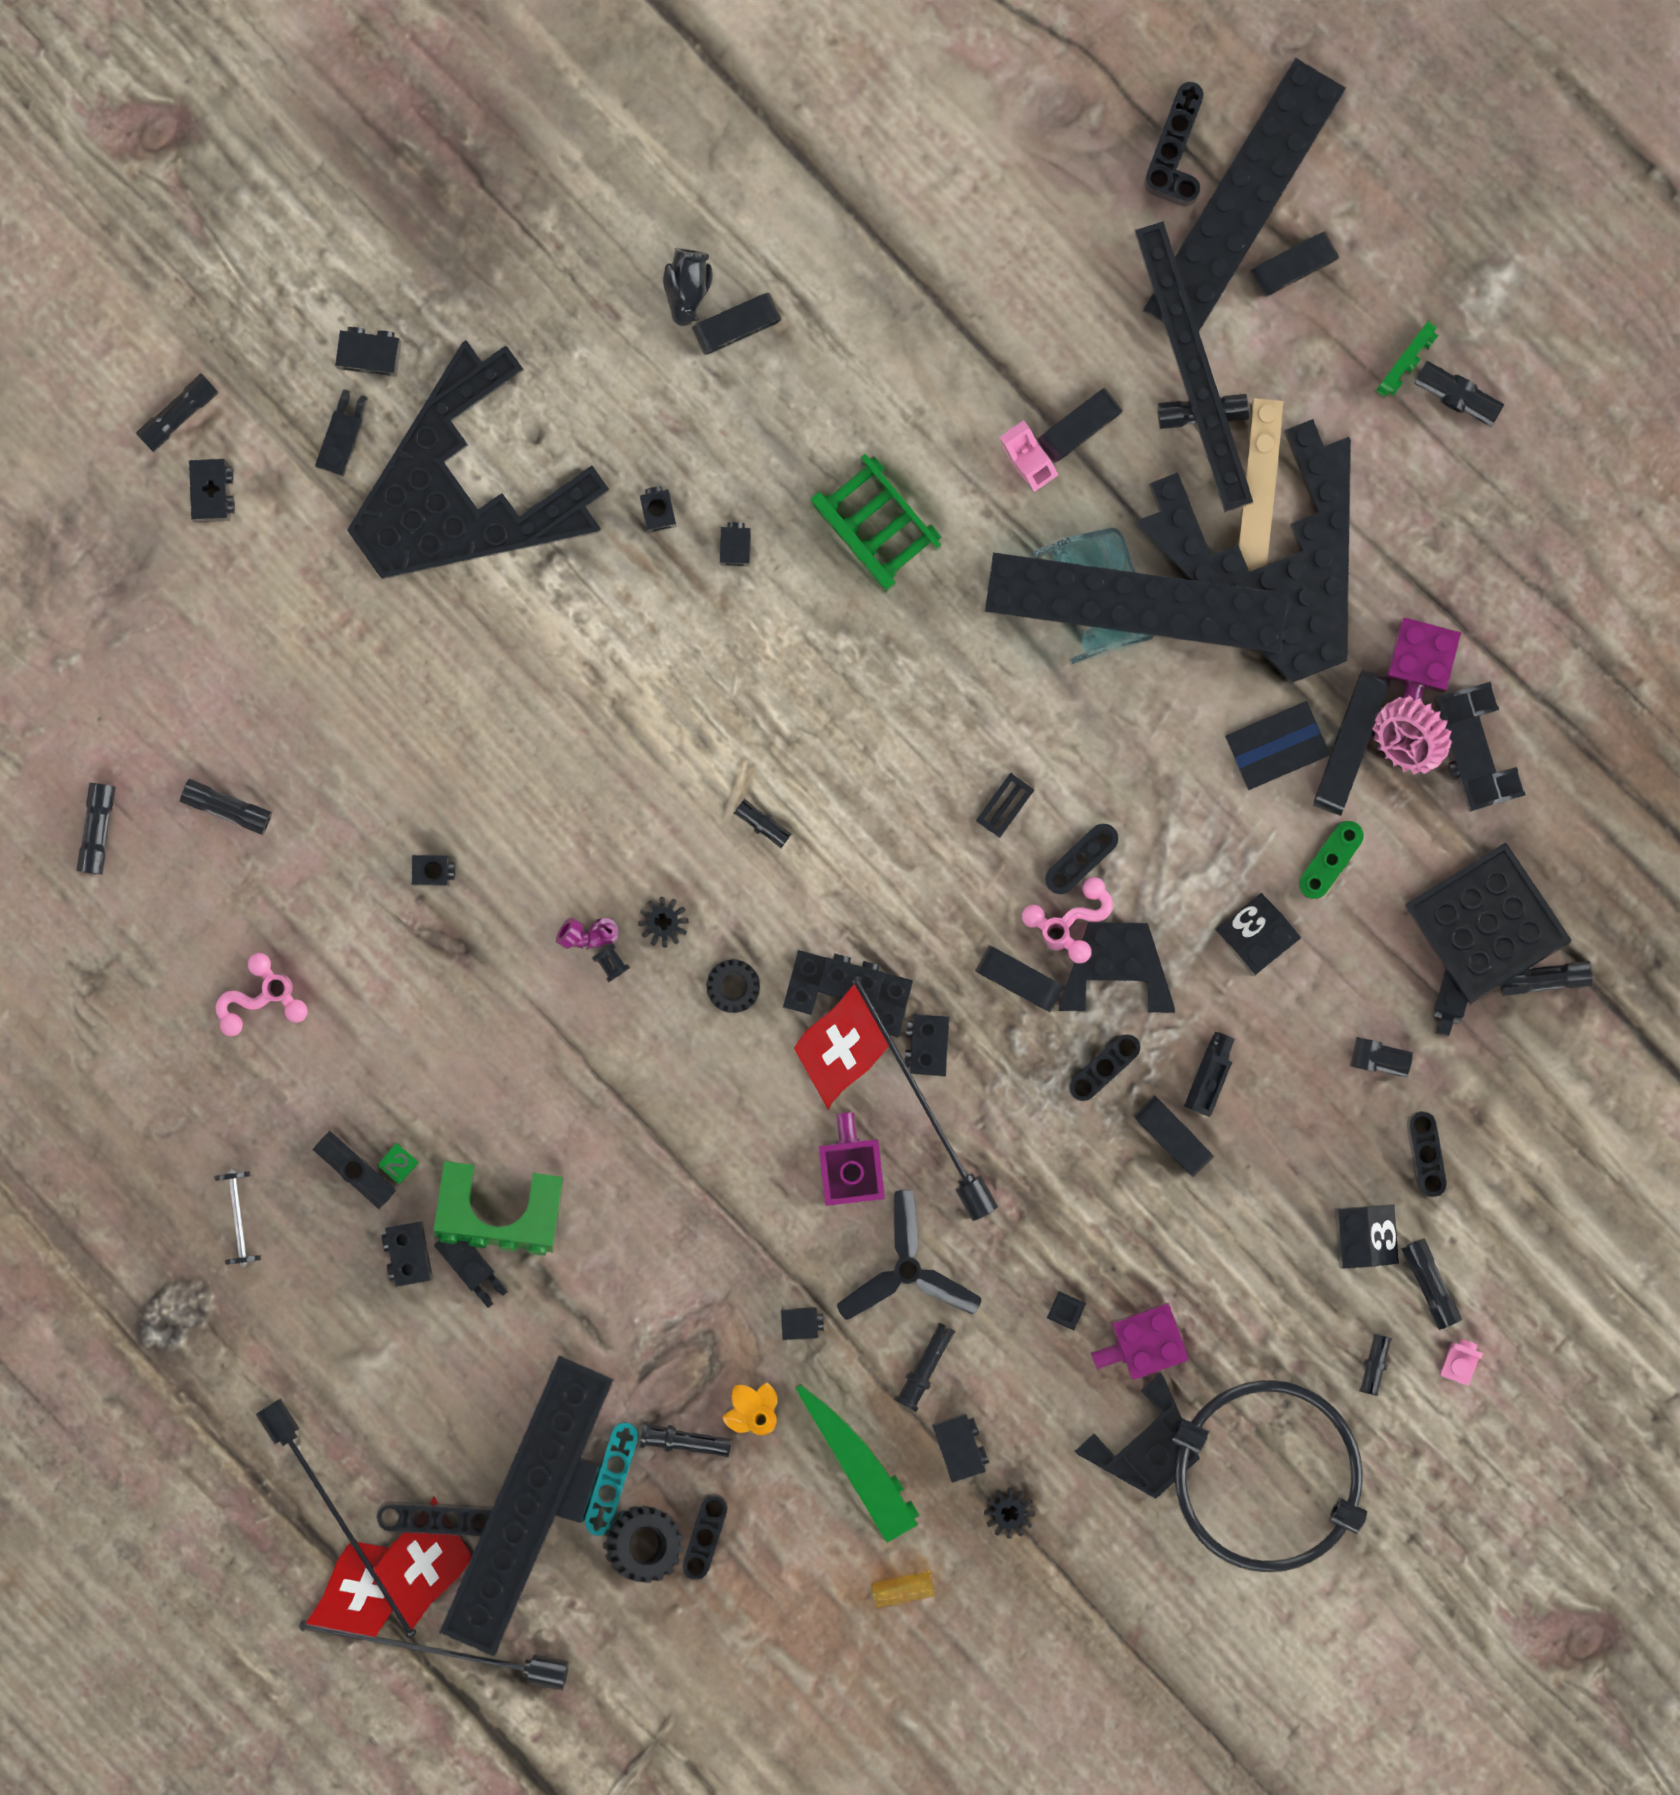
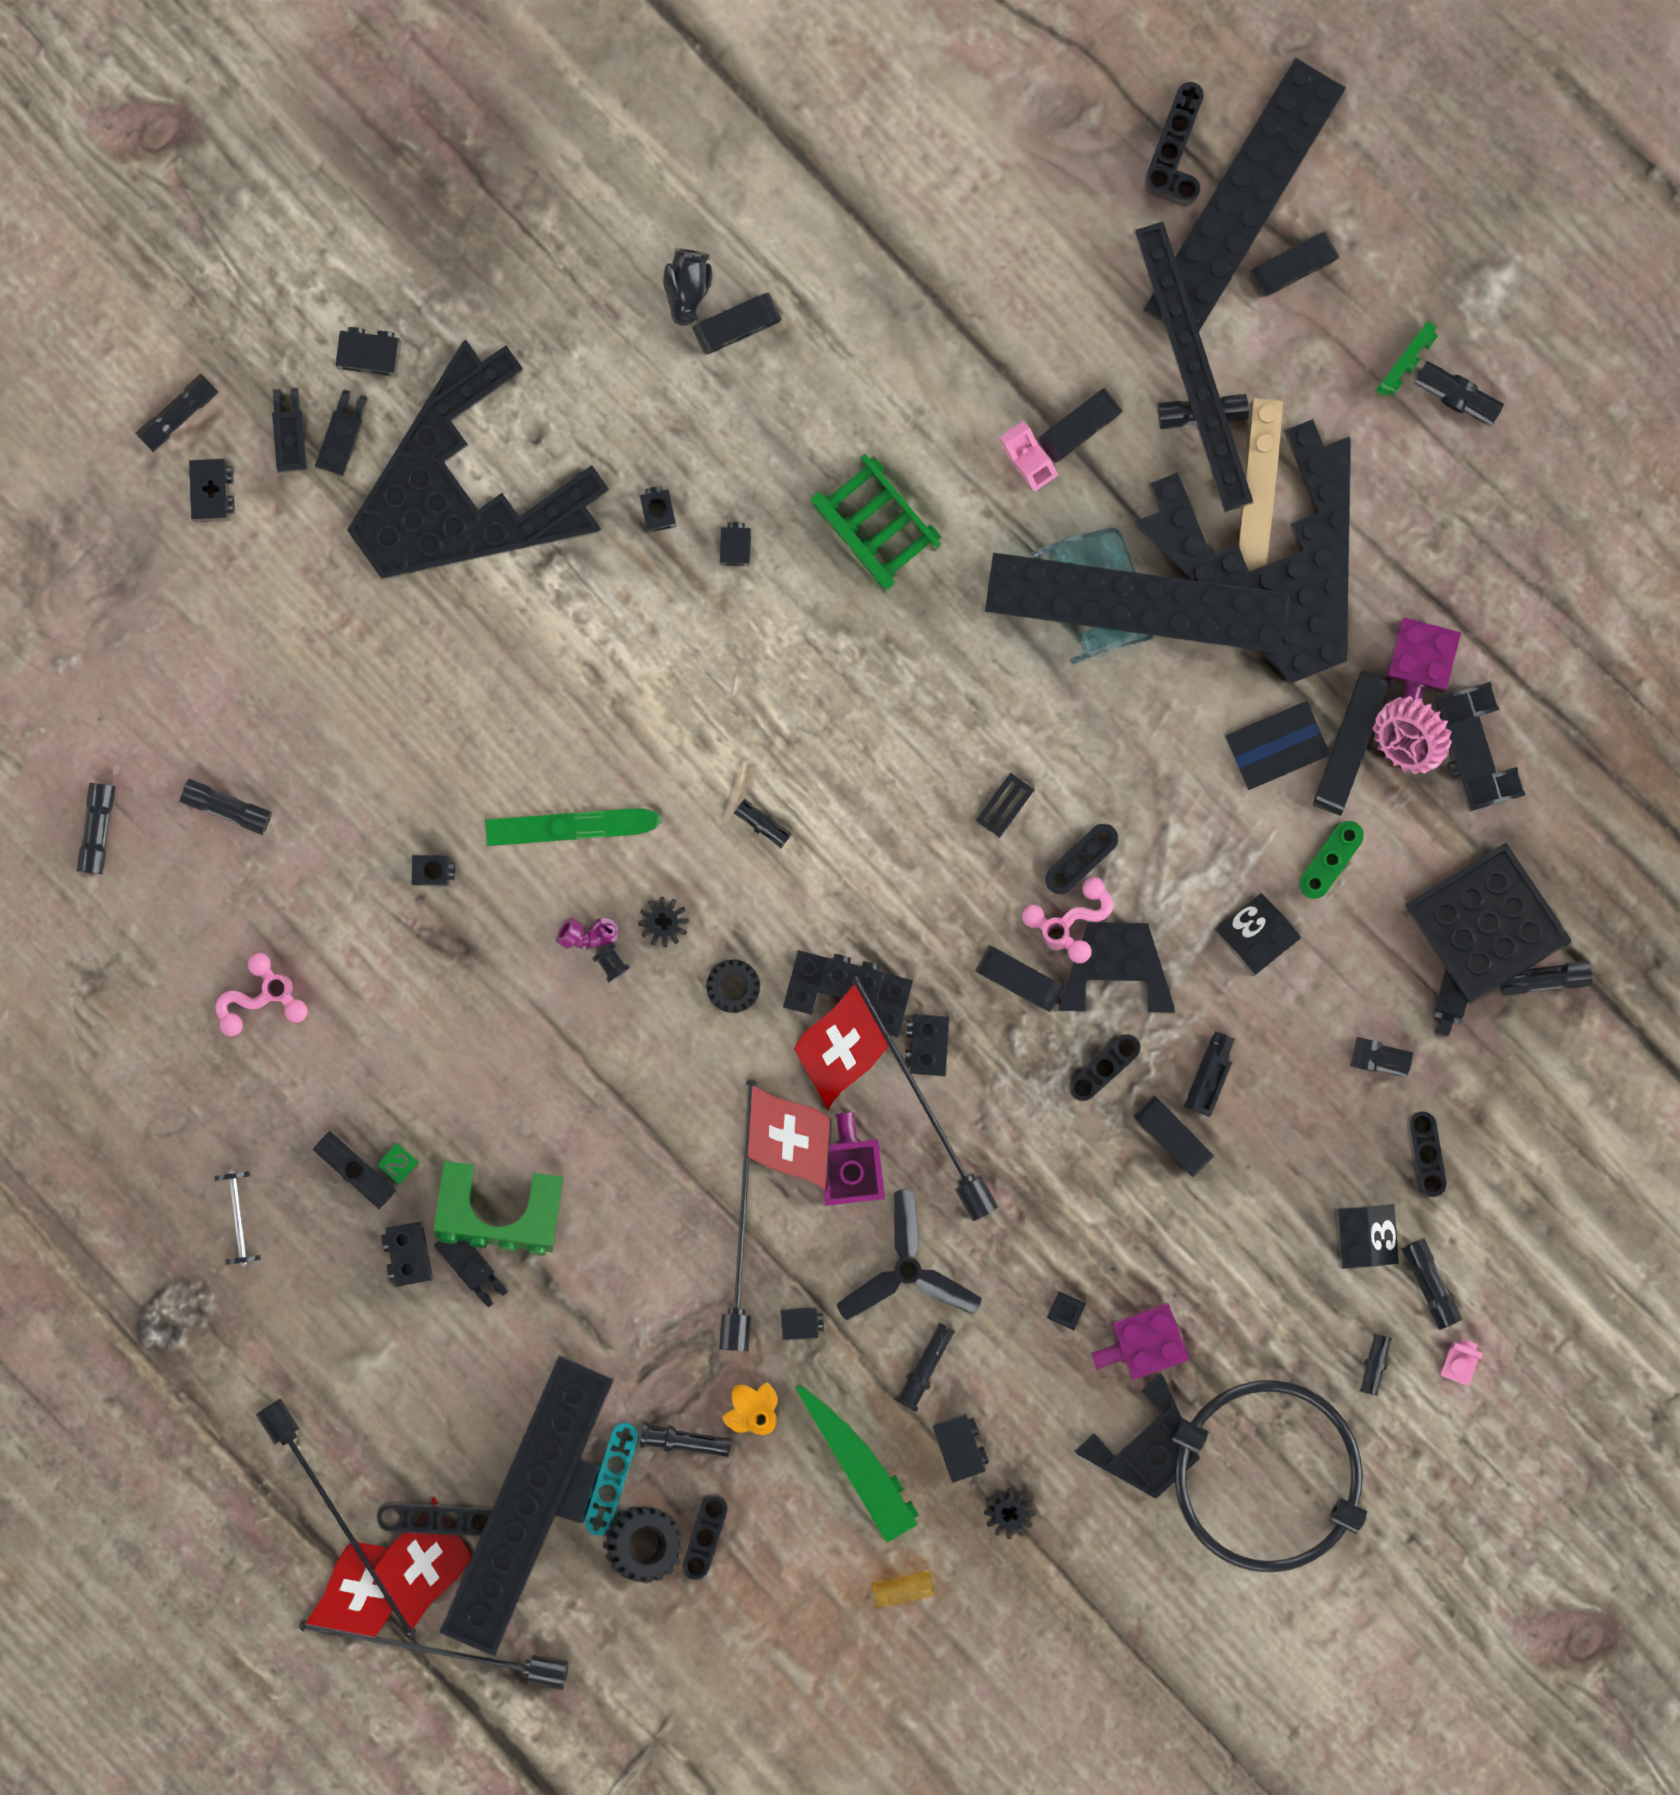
(289, 434): none -> black hinge
(570, 826): none -> green piece
(788, 1140): none -> flag

